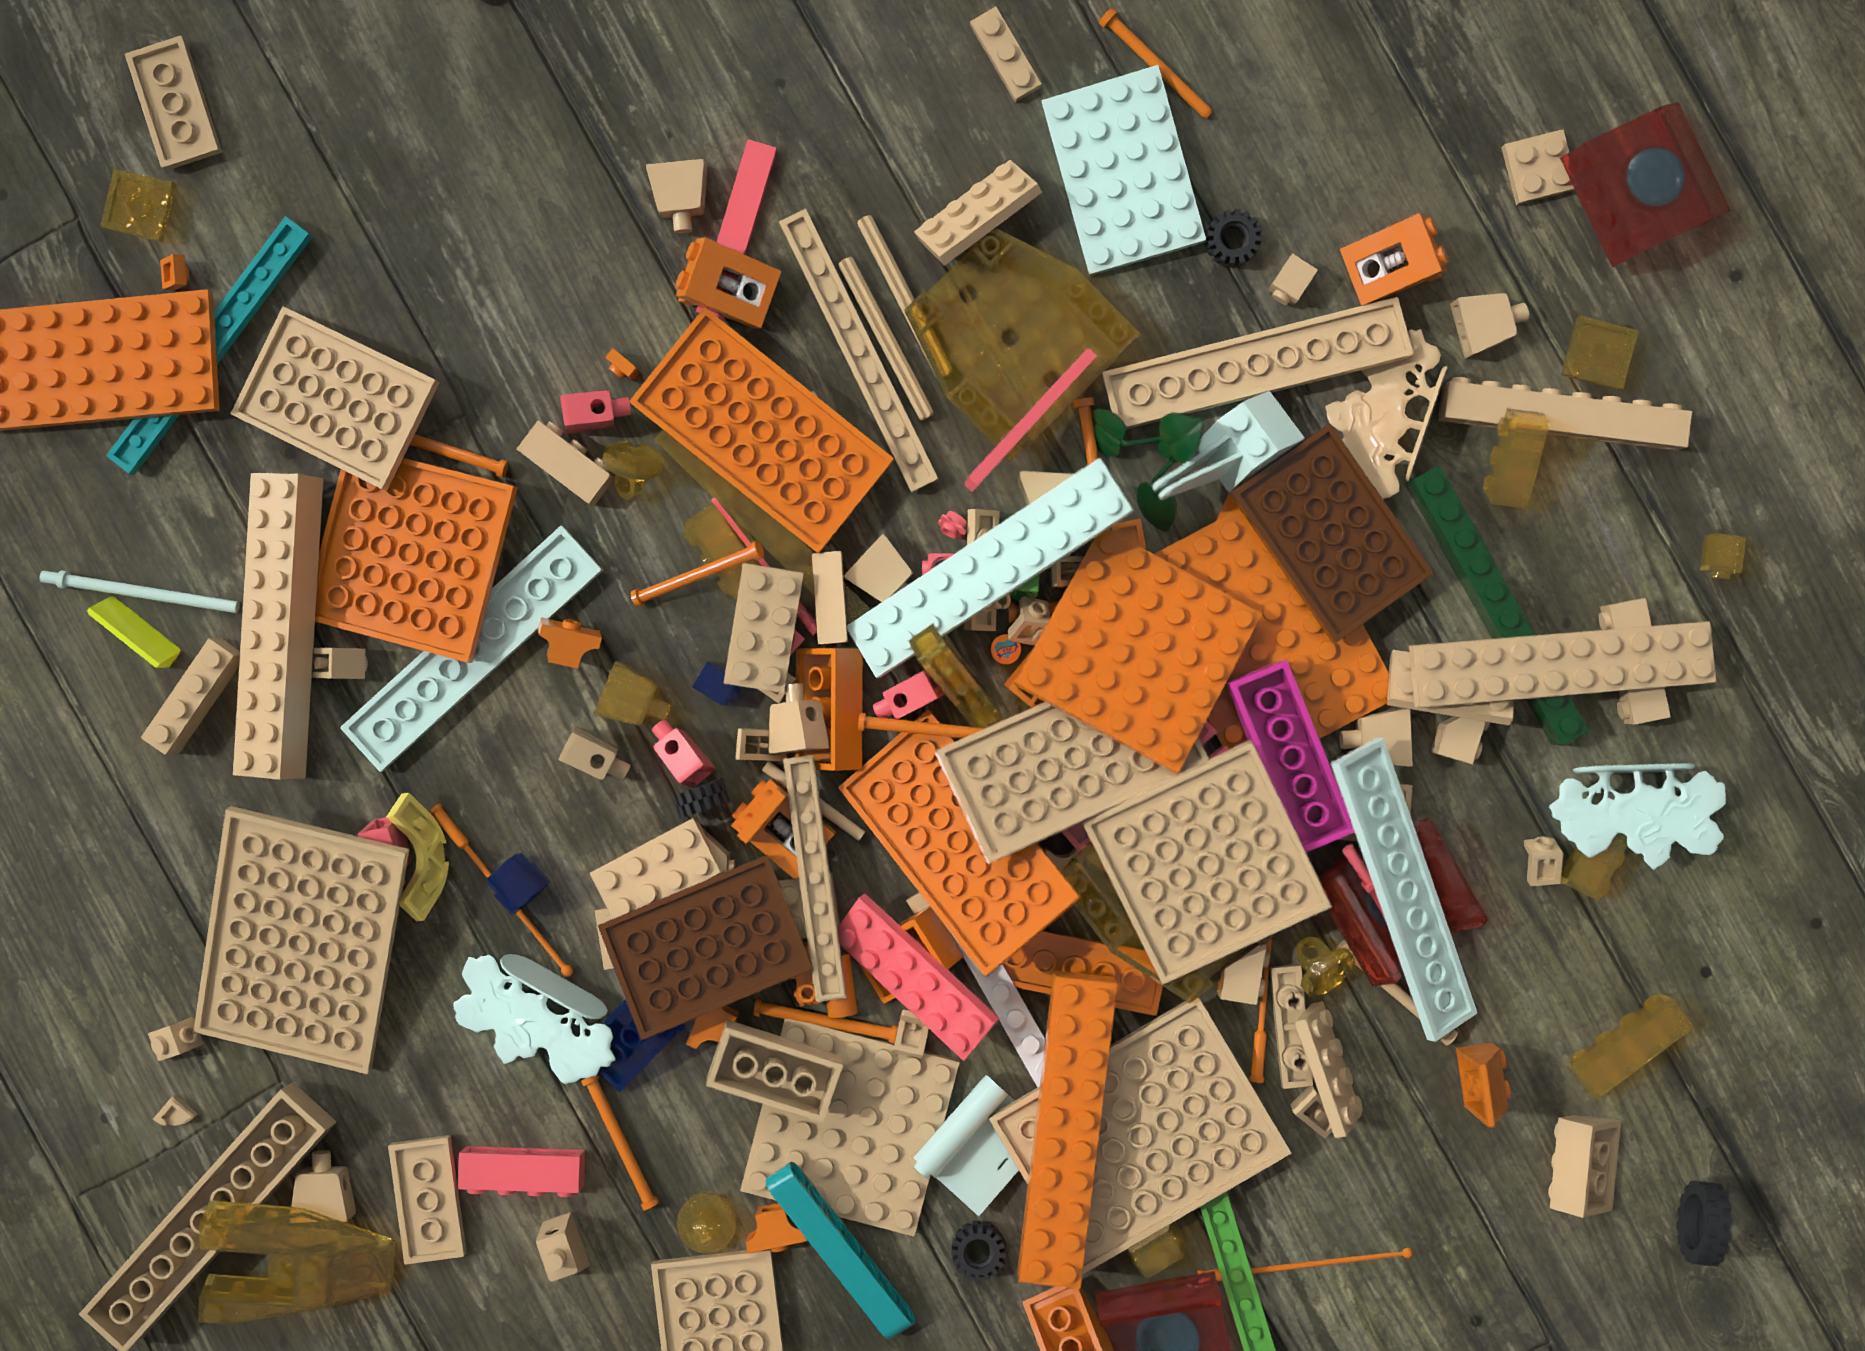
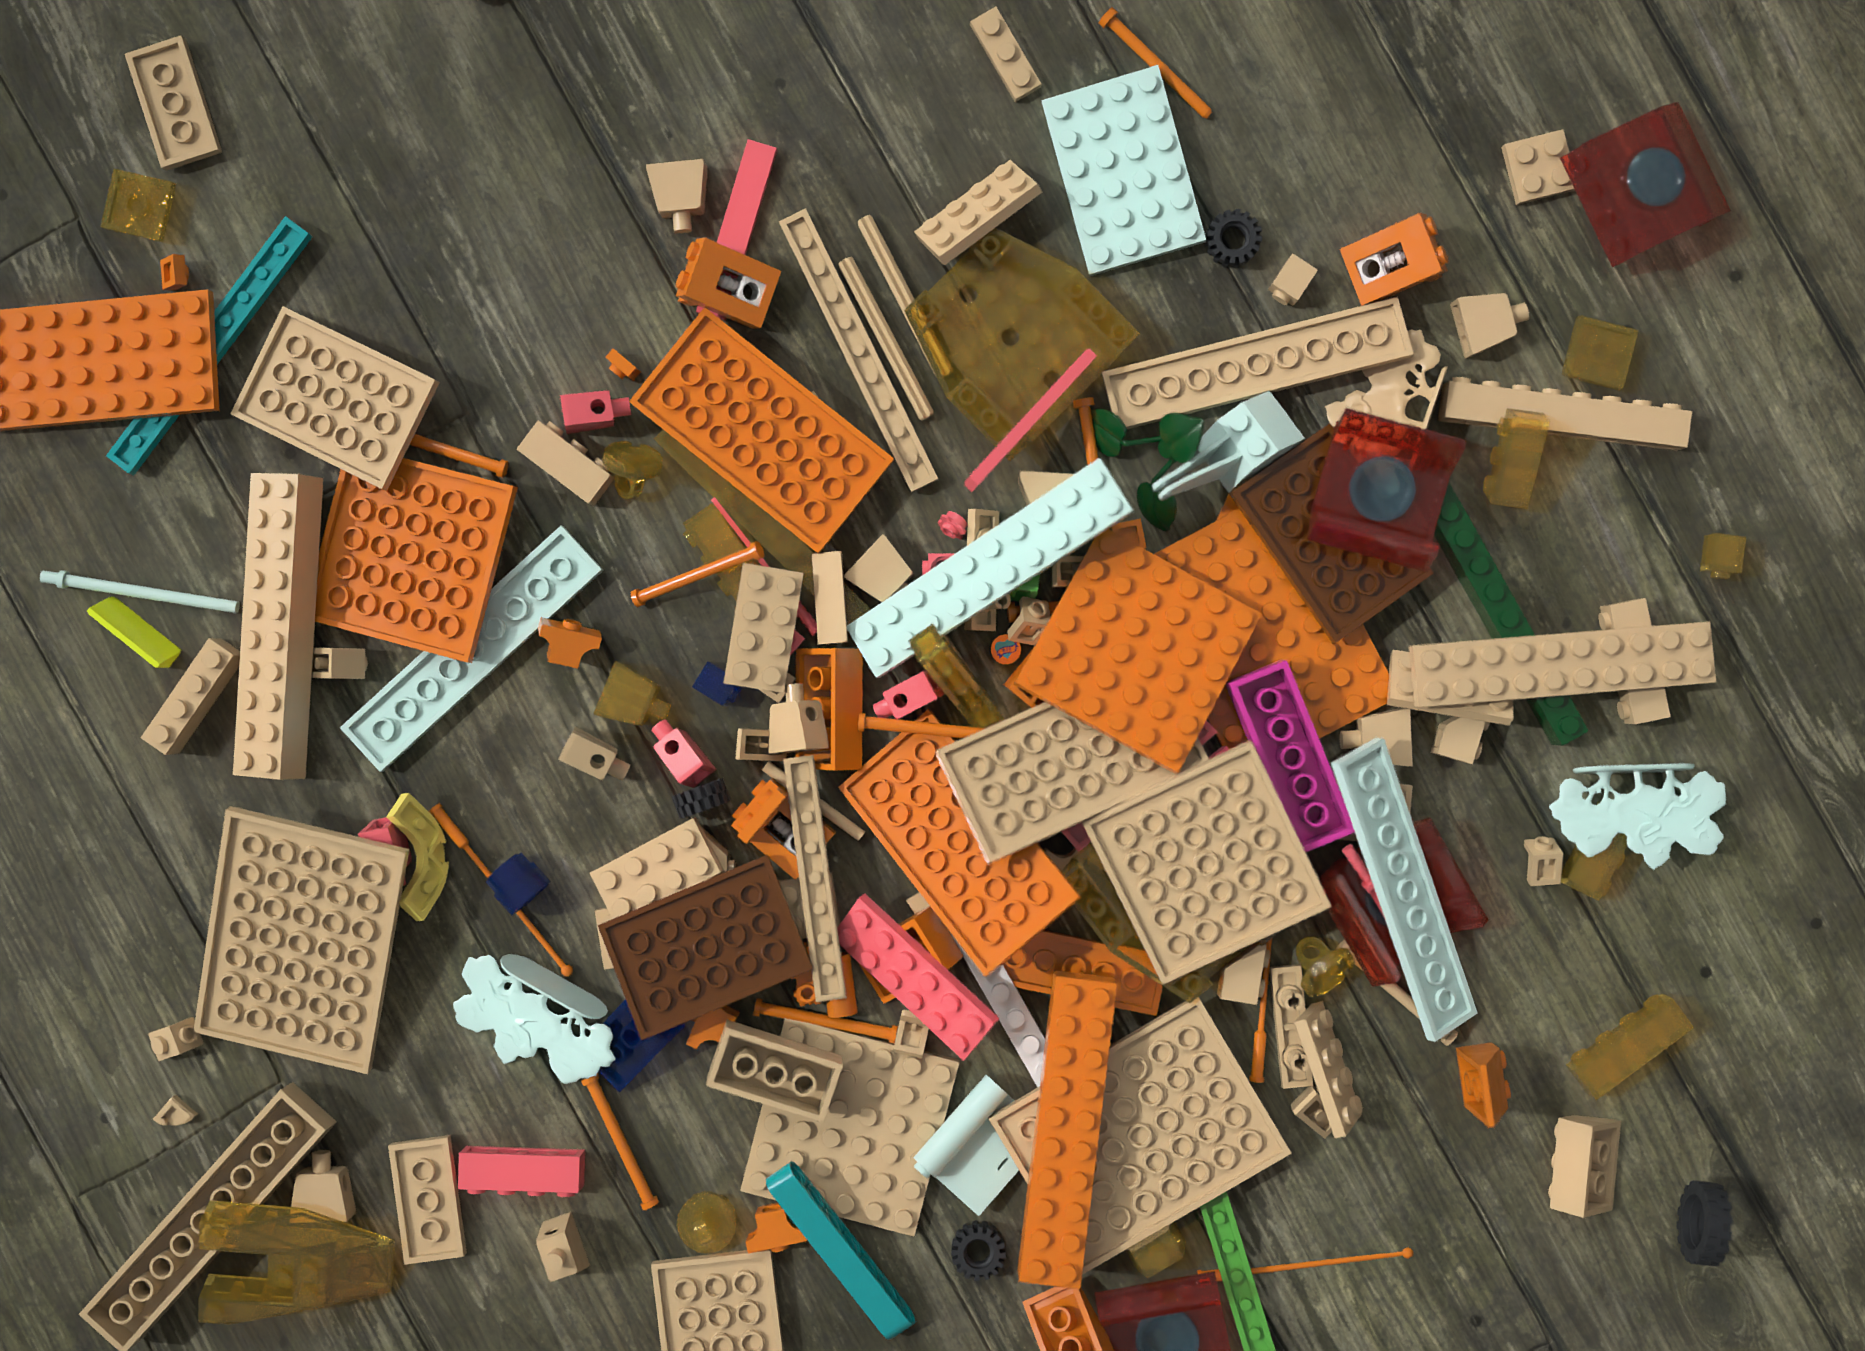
(1383, 489): none -> clear red panel

